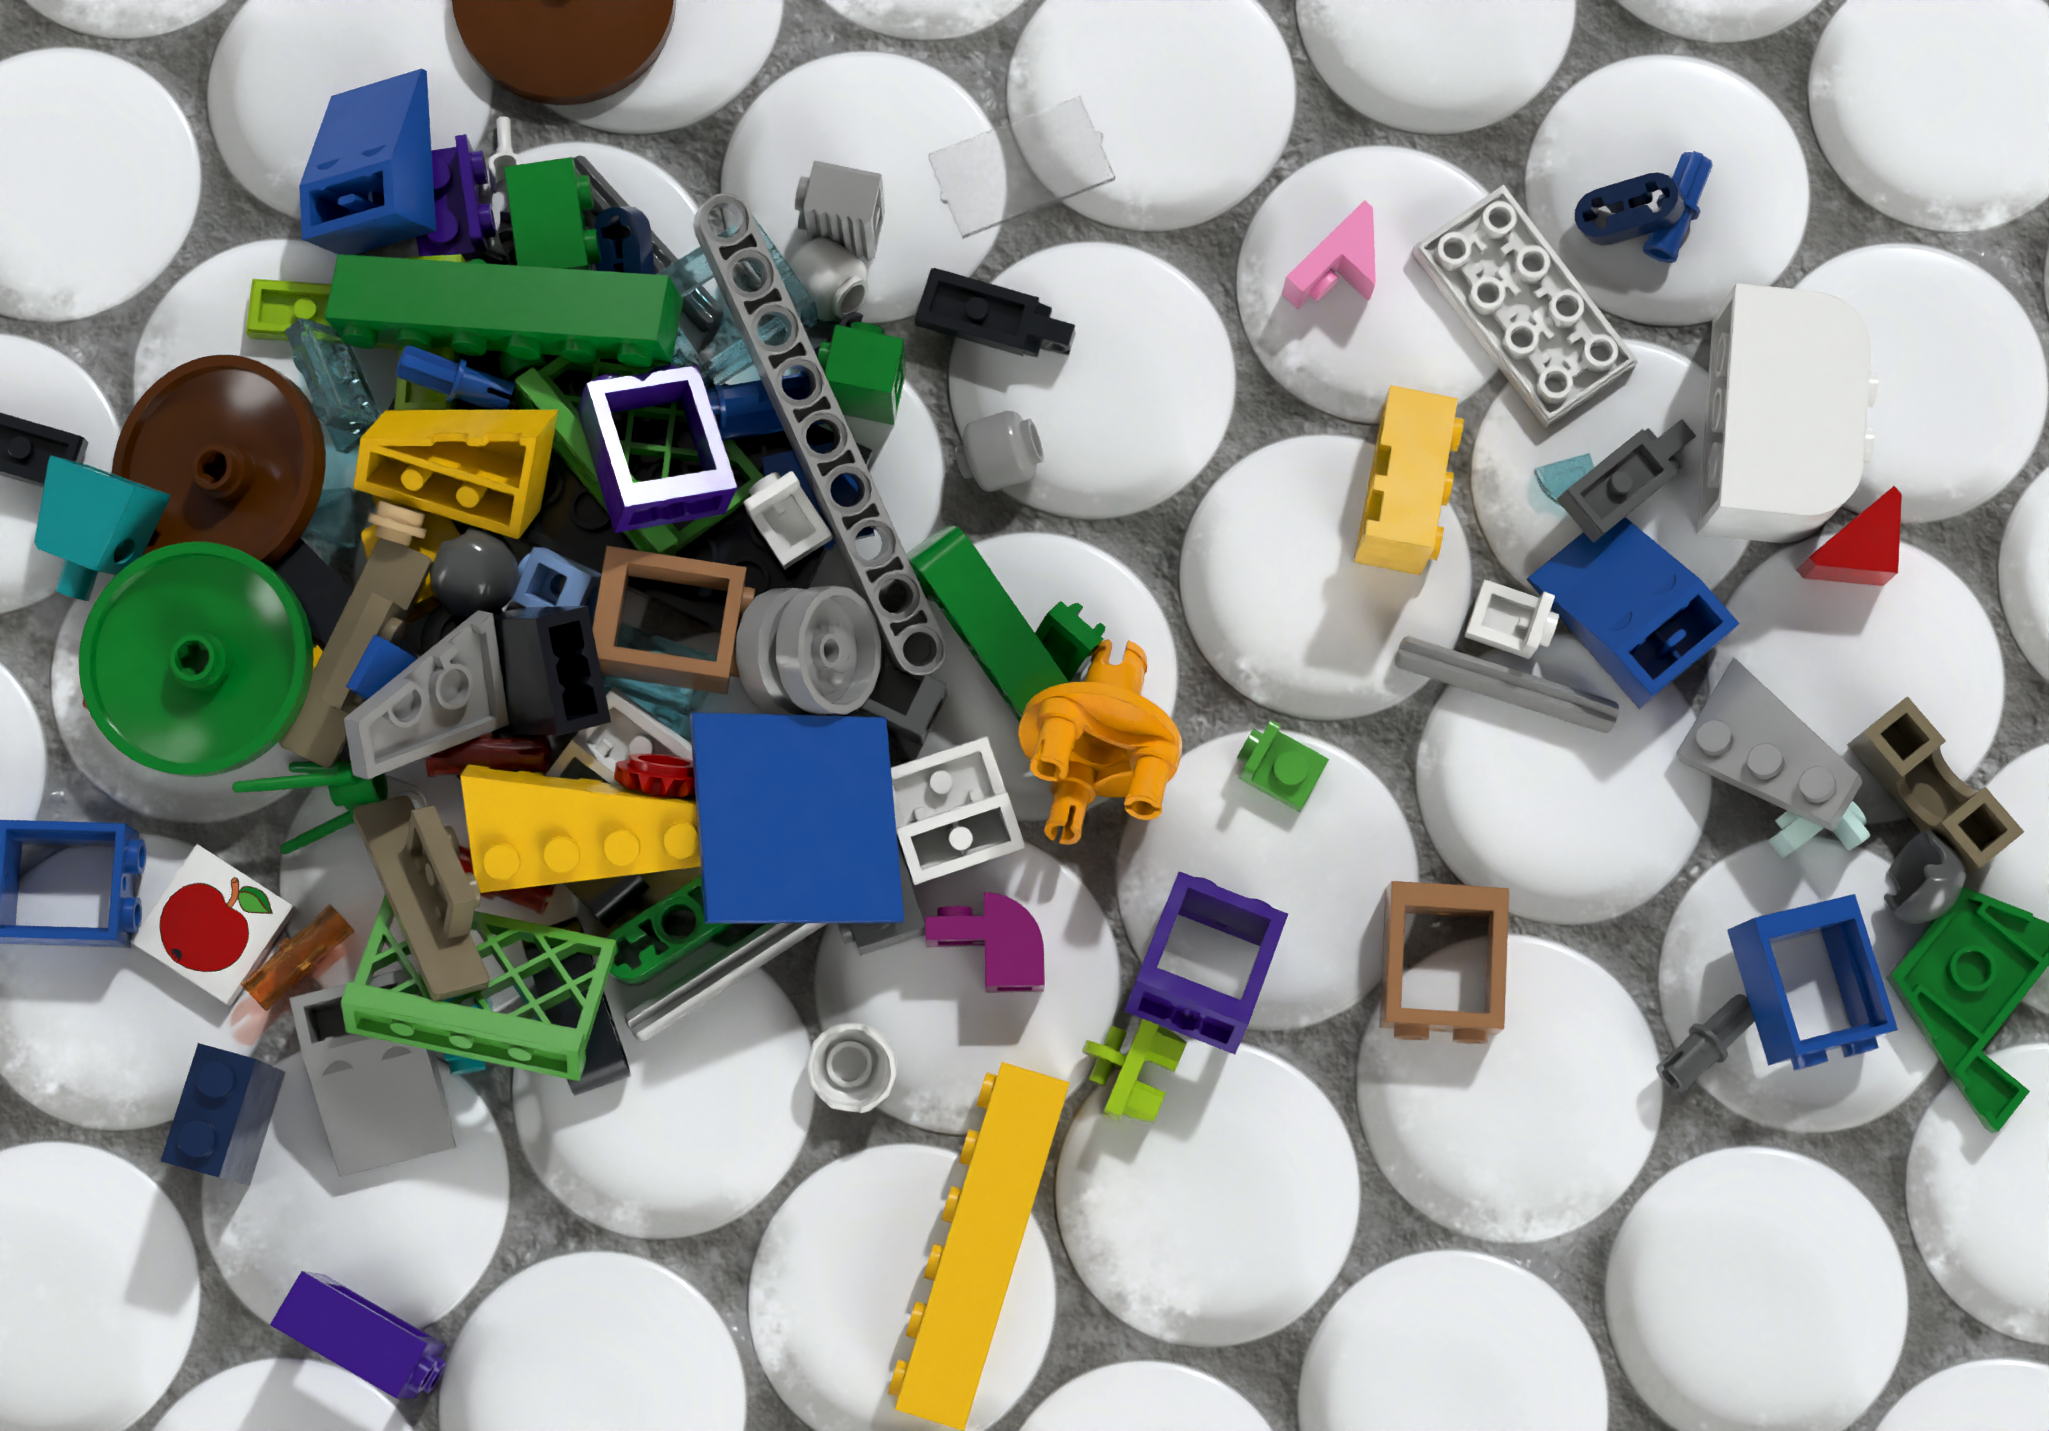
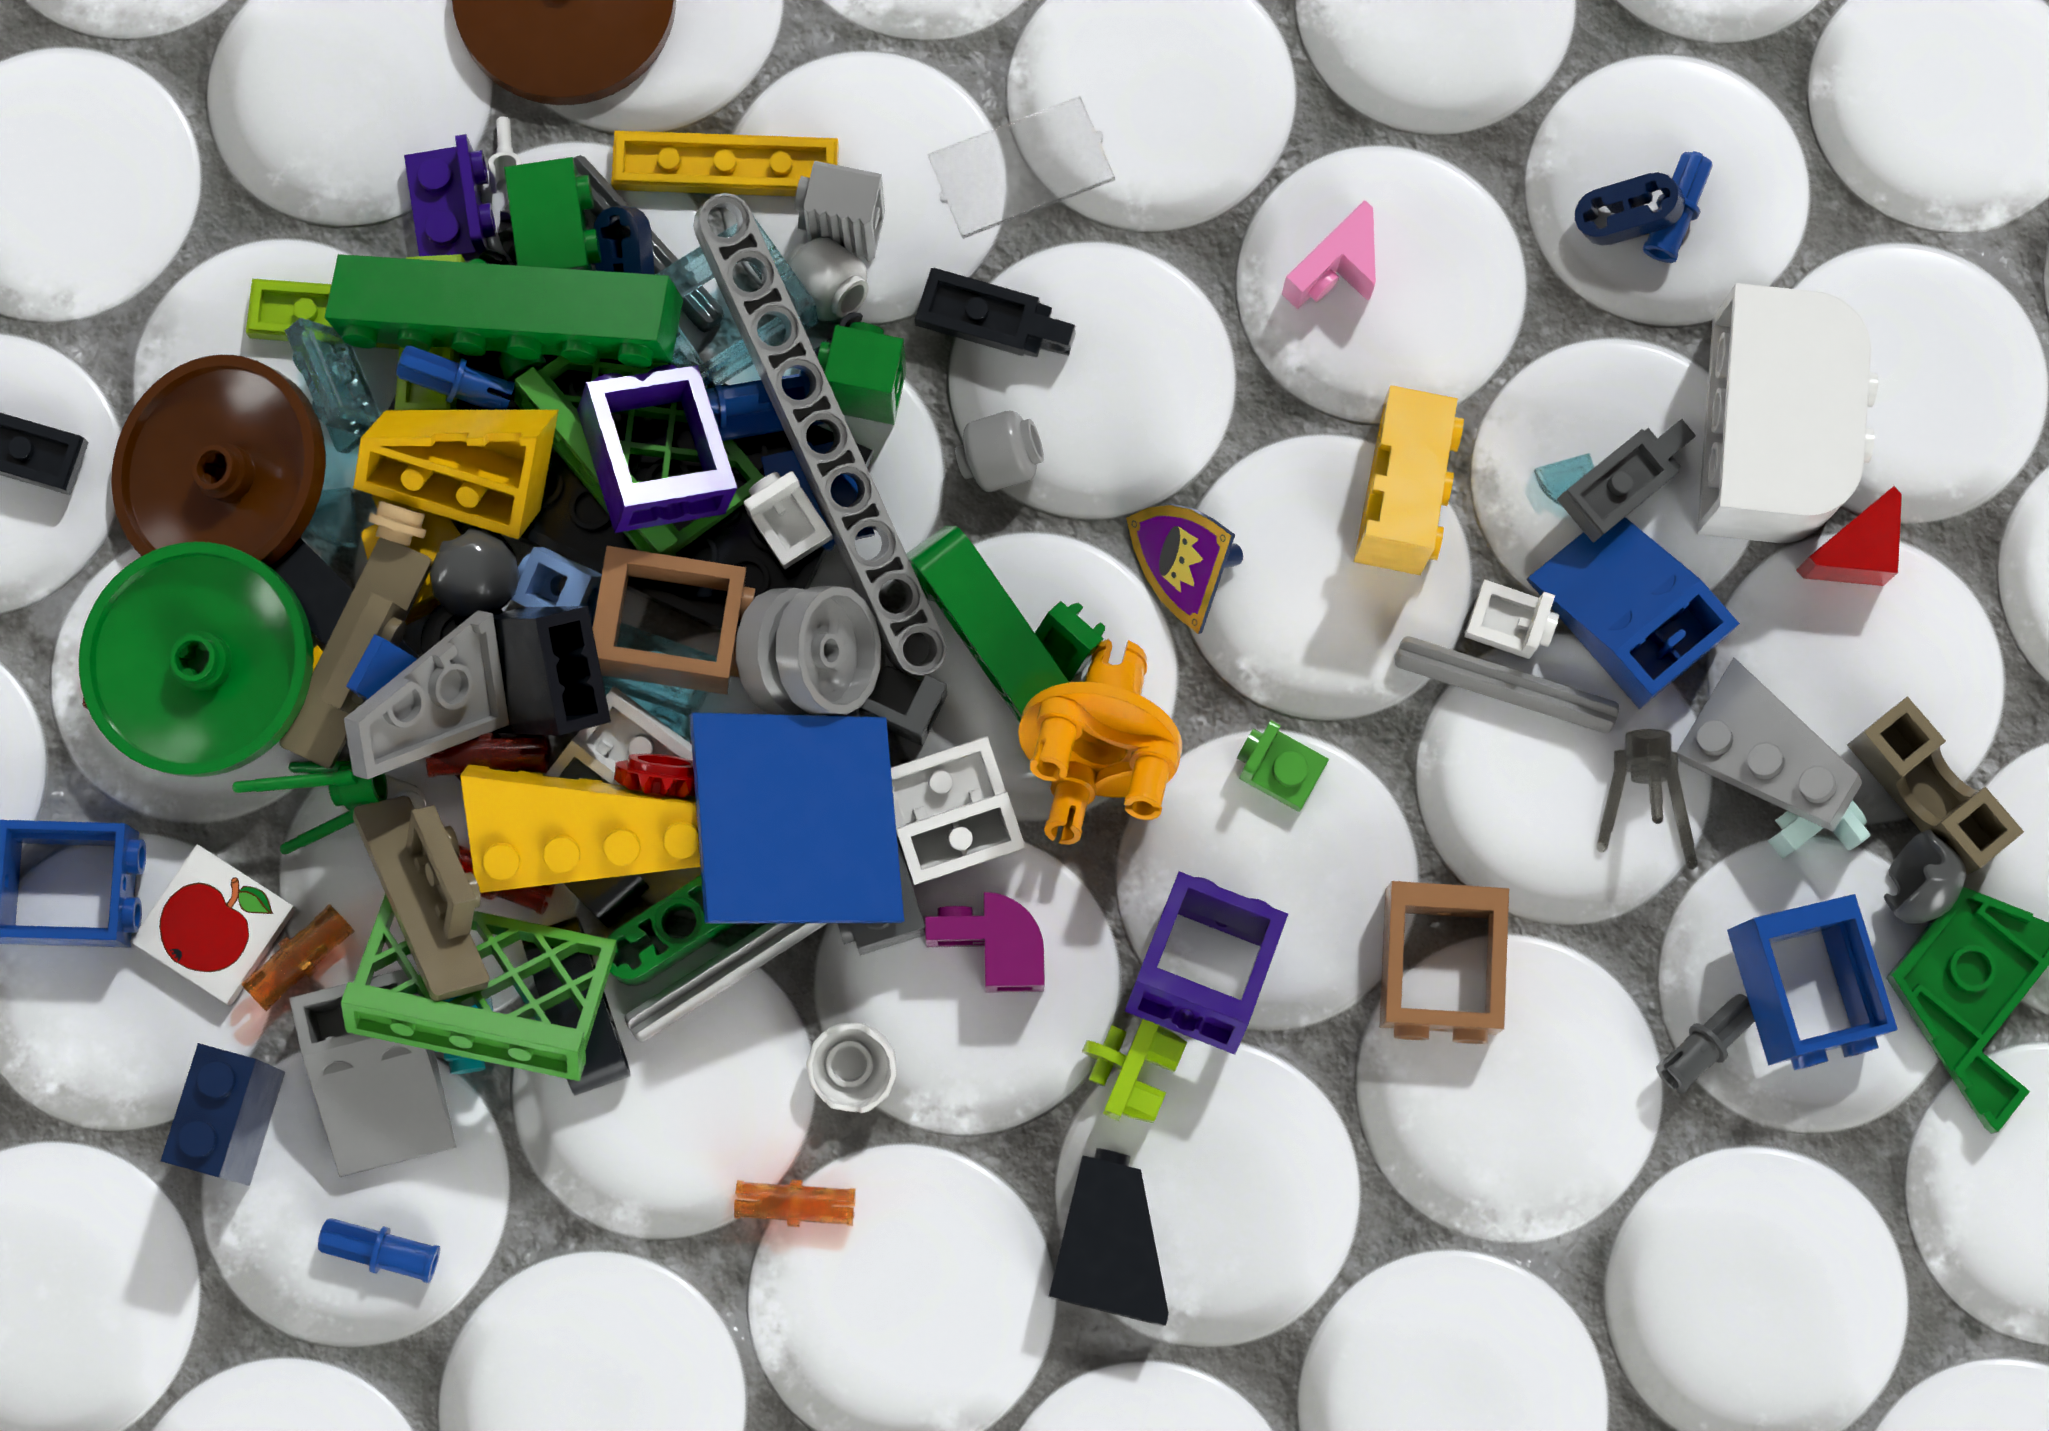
(94, 522): teal torso -> none
(360, 1336): dark purple window -> none
(371, 168): blue slope -> none
(378, 1249): none -> blue axle
(716, 162): none -> yellow tile
(795, 1203): none -> clear orange pin
(981, 1247): yellow brick -> none
(1109, 1244): none -> black slope
(1183, 558): none -> shield
(1524, 306): white tile -> none
(1651, 762): none -> clear smoke plant

